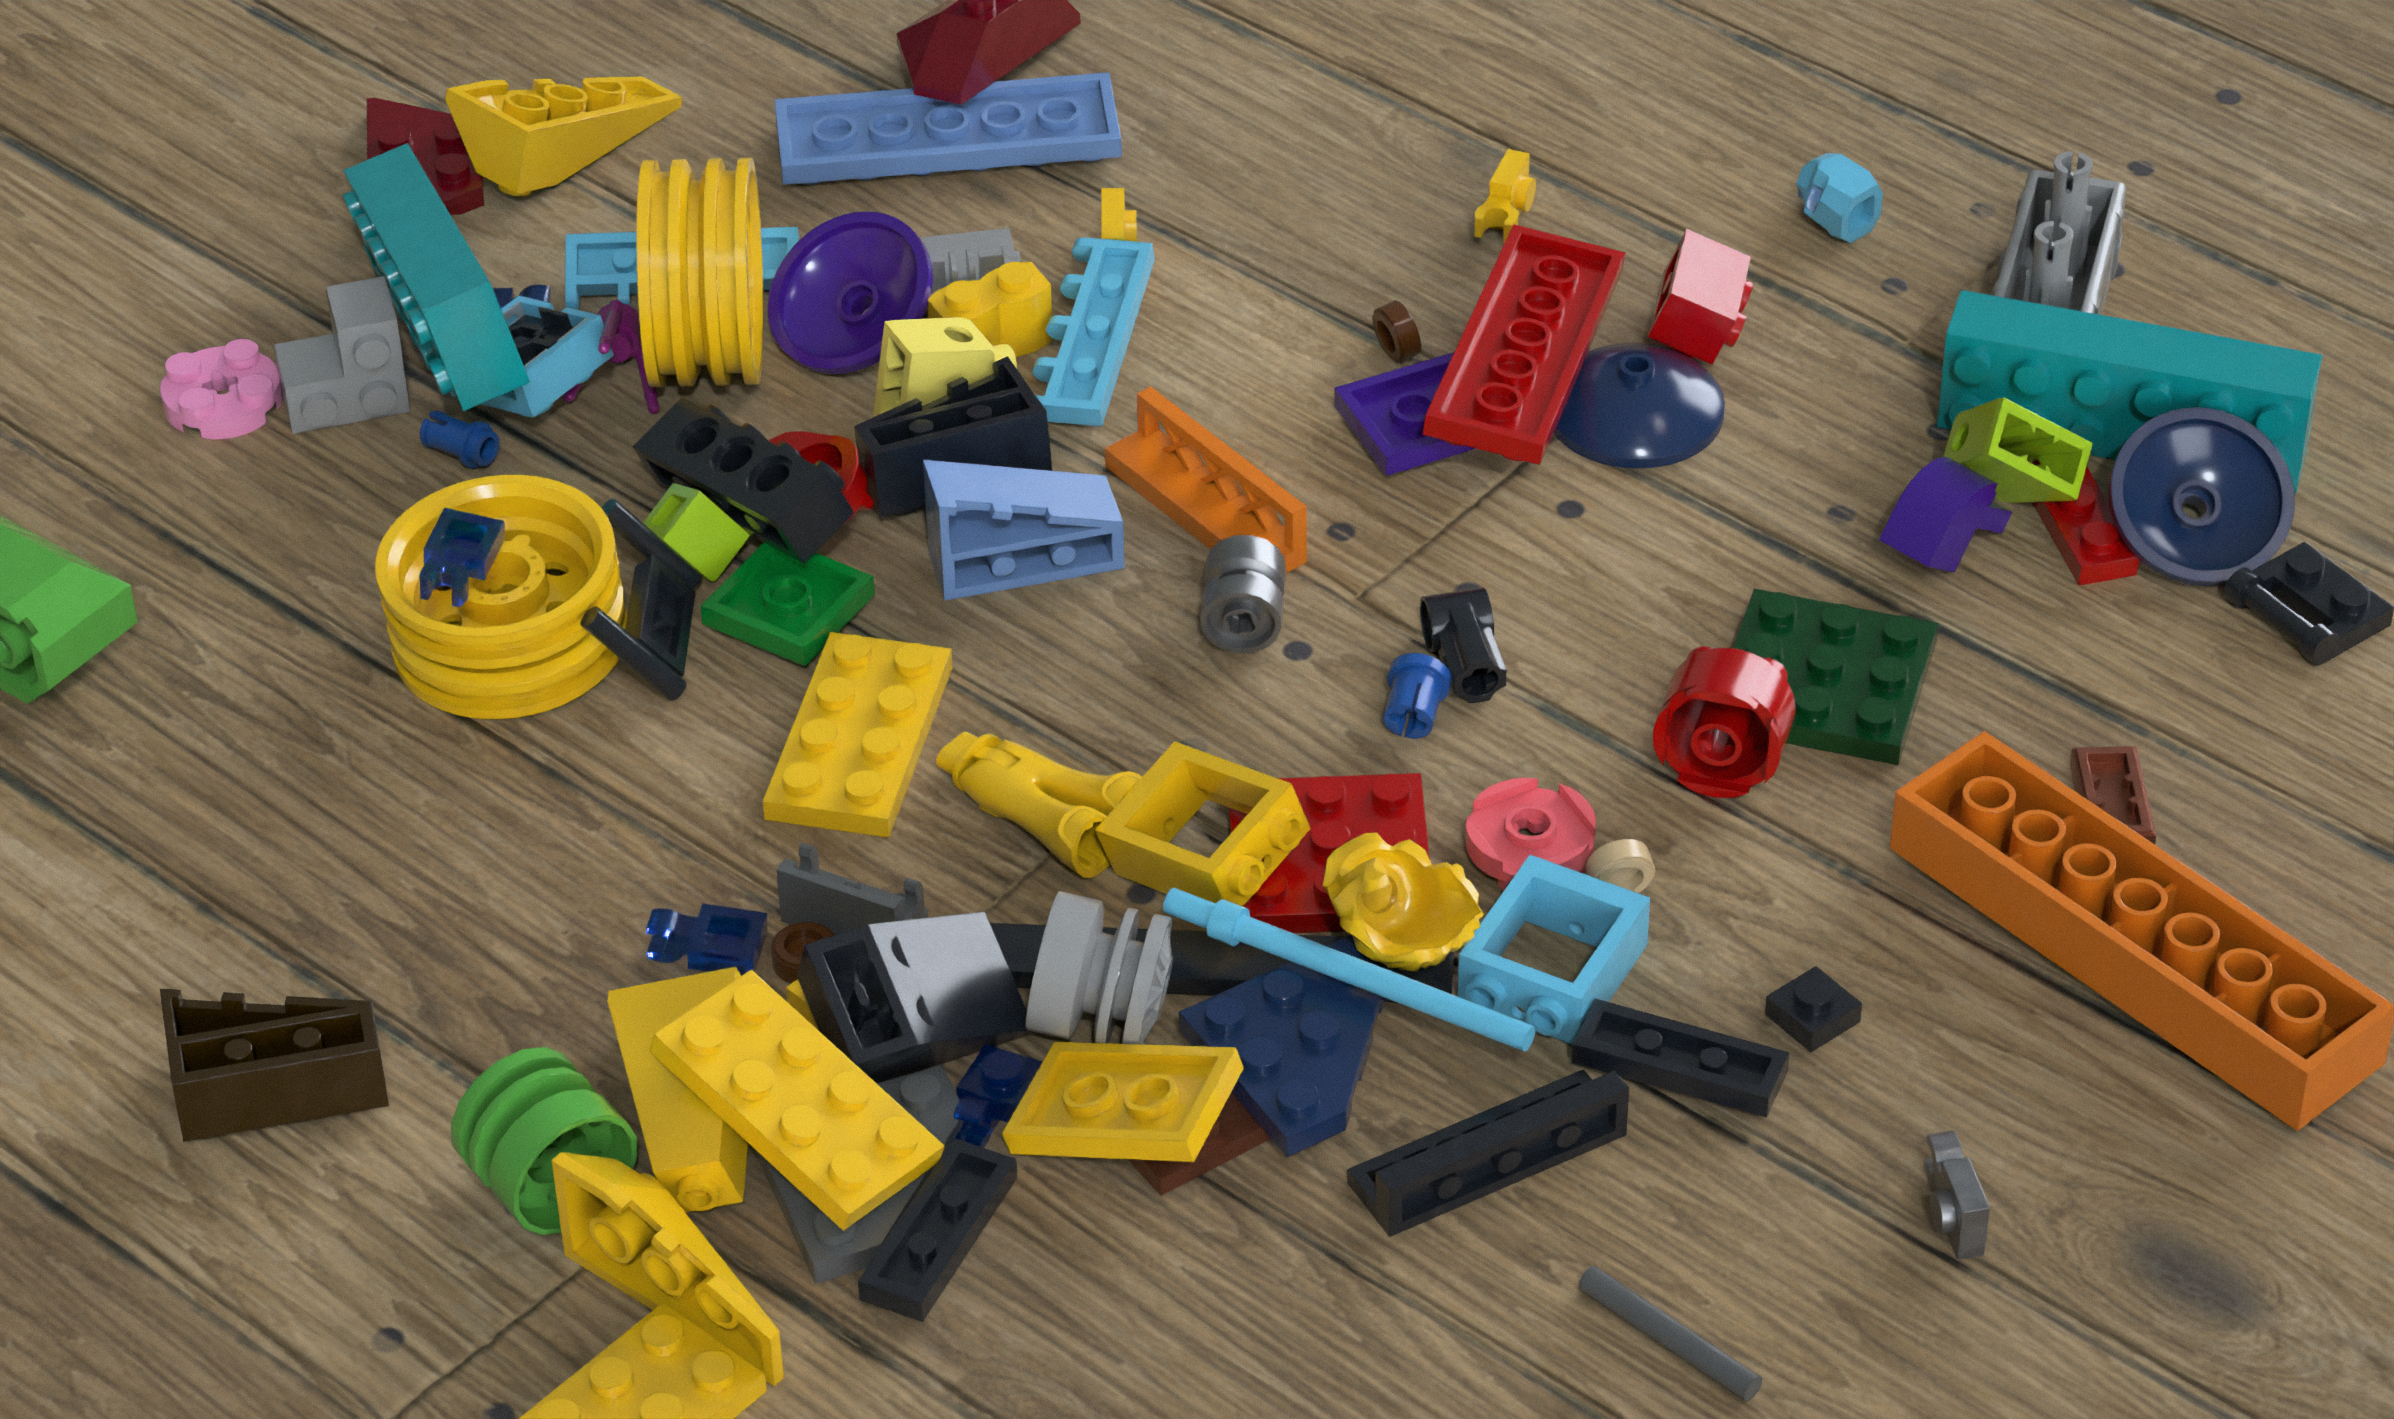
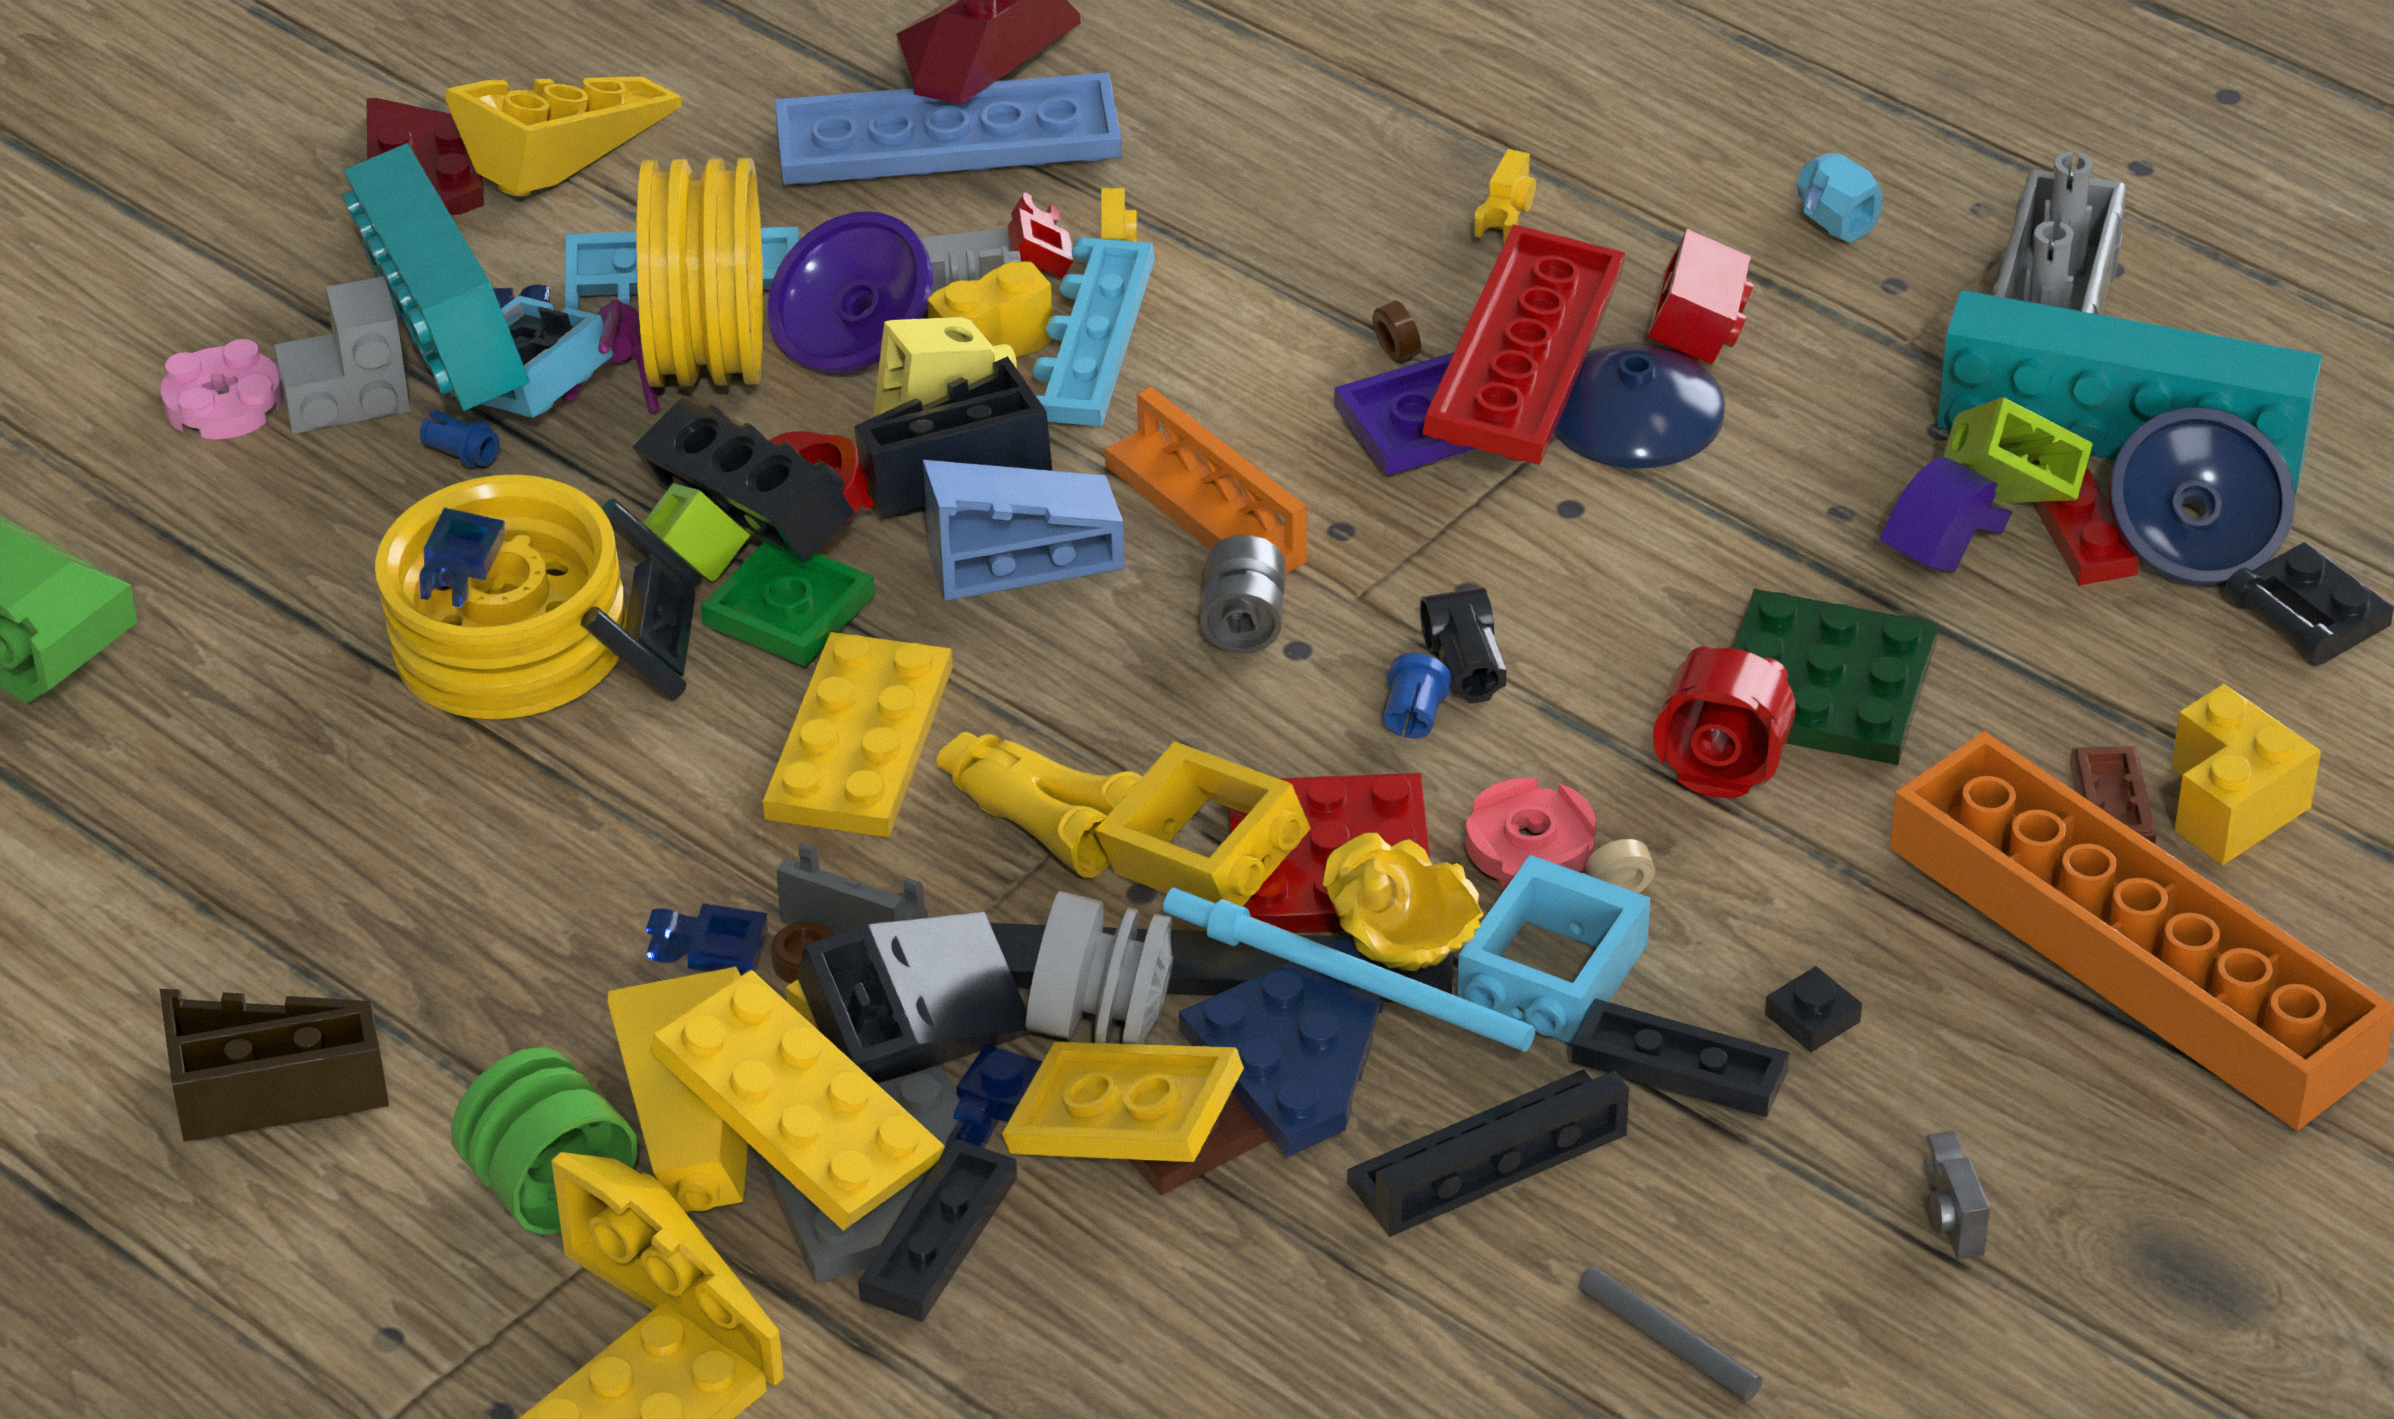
(1039, 238): none -> red plate
(2238, 774): none -> yellow brick

